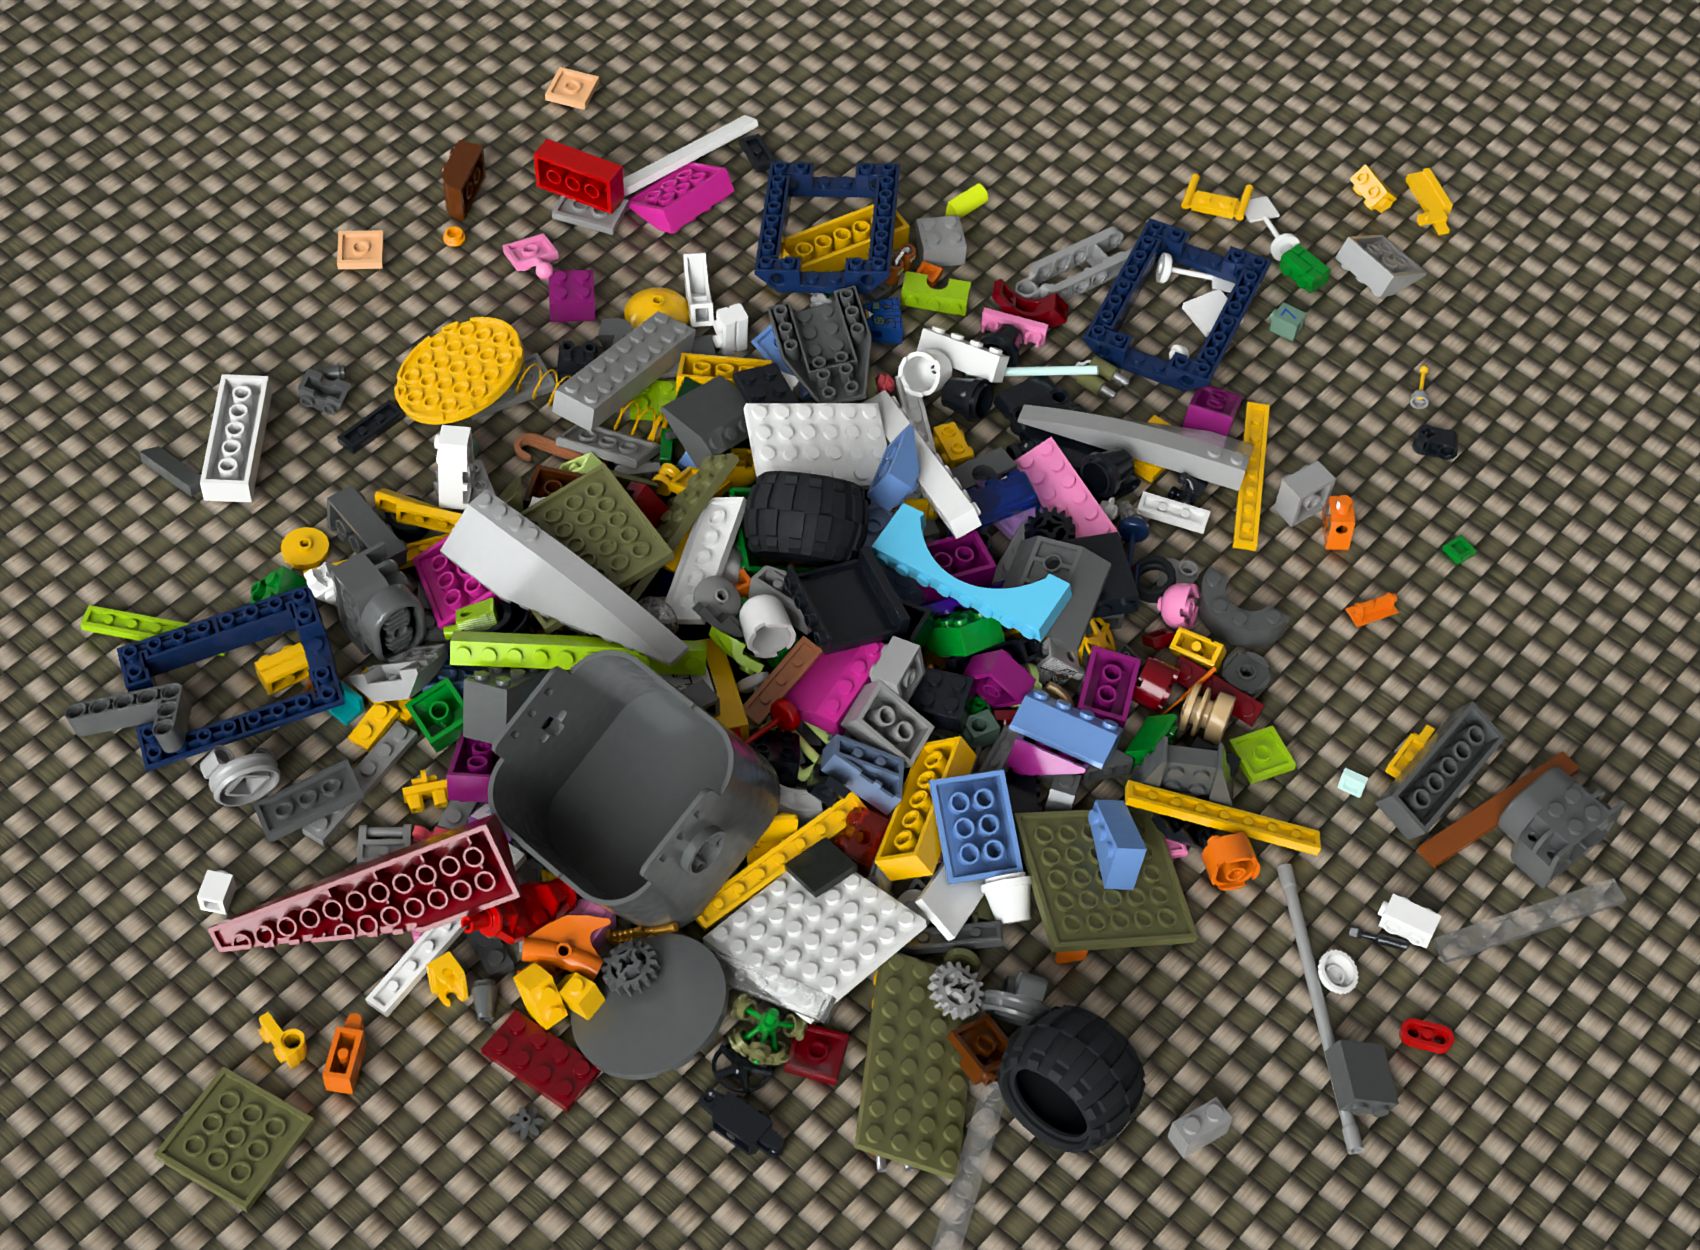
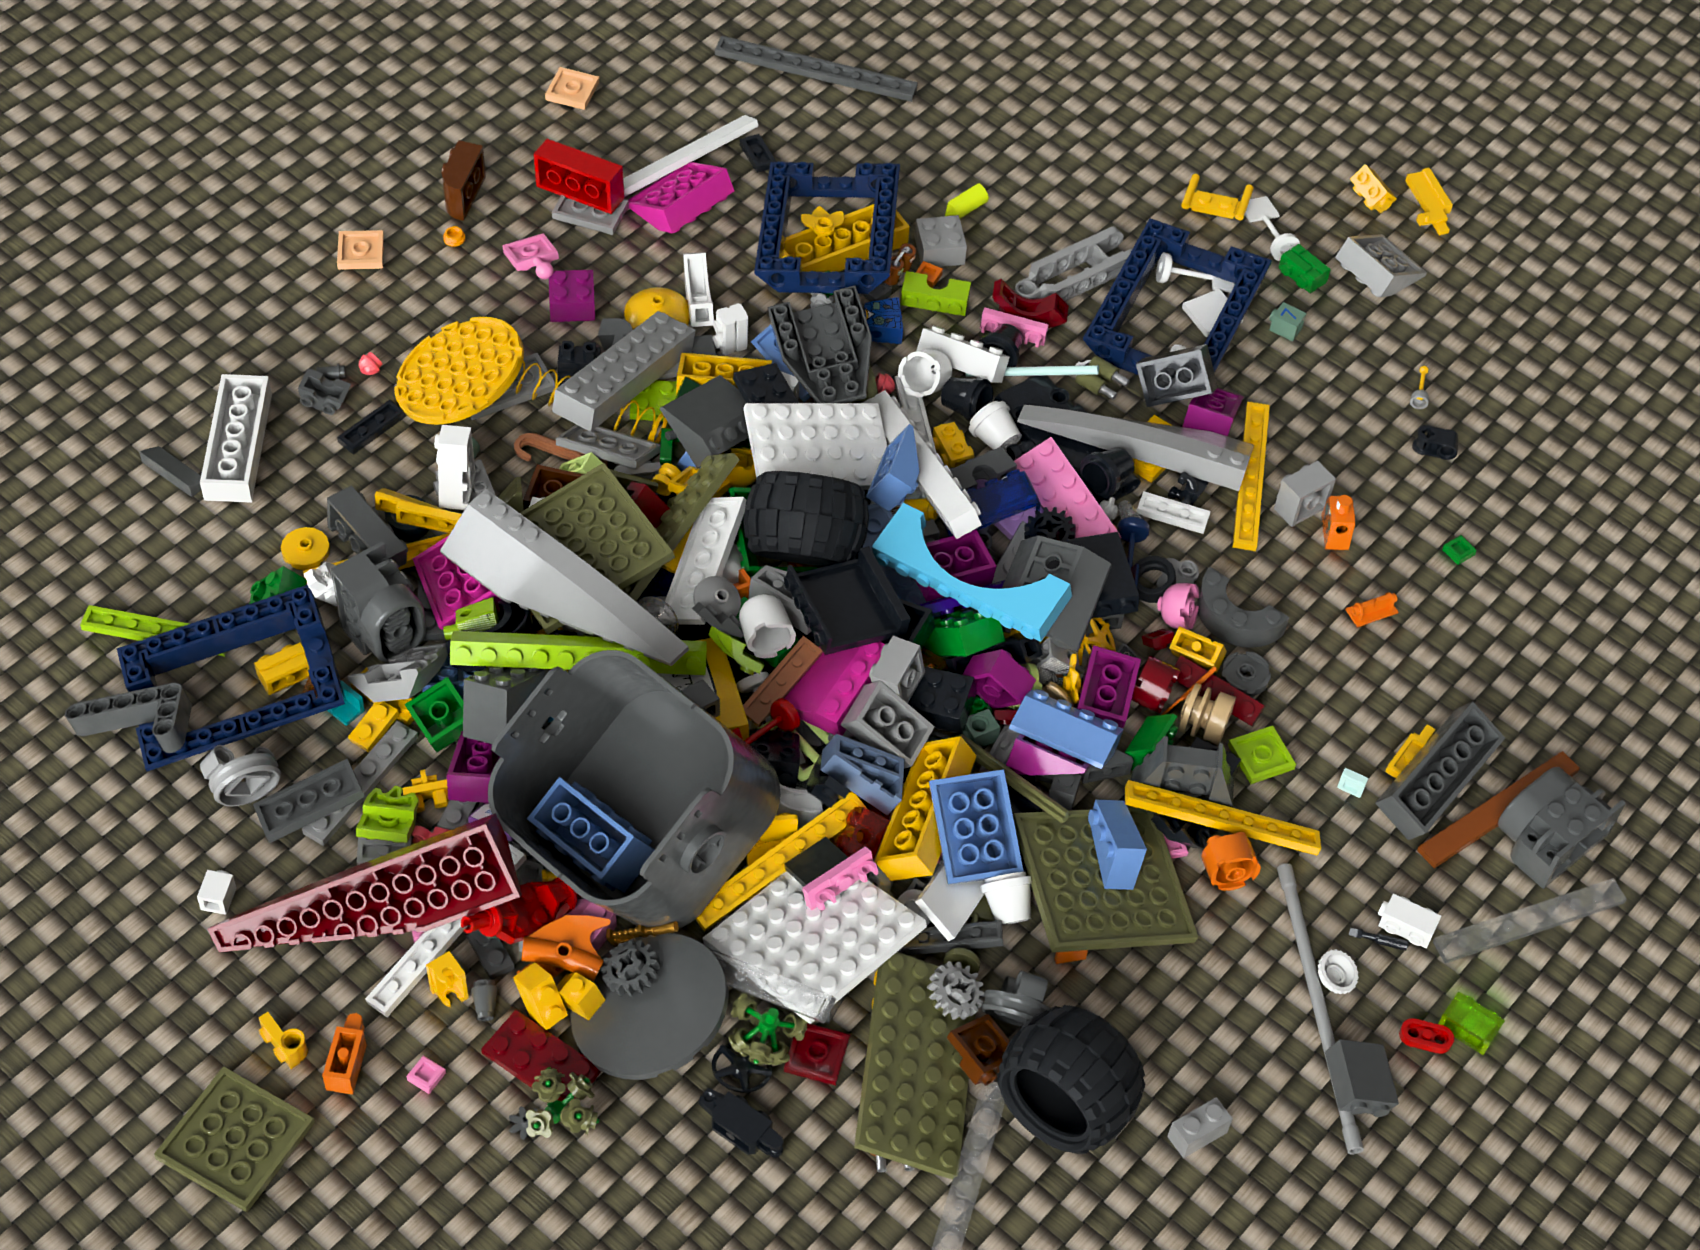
(369, 364): none -> coral plate
(388, 815): none -> lime plate
(426, 1074): none -> bright pink tile
(573, 1115): none -> olive plant
(591, 834): none -> medium blue brick
(816, 68): none -> dark grey plate
(823, 222): none -> yellow plate
(839, 879): none -> bright pink plate
(995, 426): none -> white piece
(1019, 783): none -> olive axle
(1072, 681): none -> yellow plate
(1177, 375): none -> black brick
(1471, 1022): none -> clear neon green brick

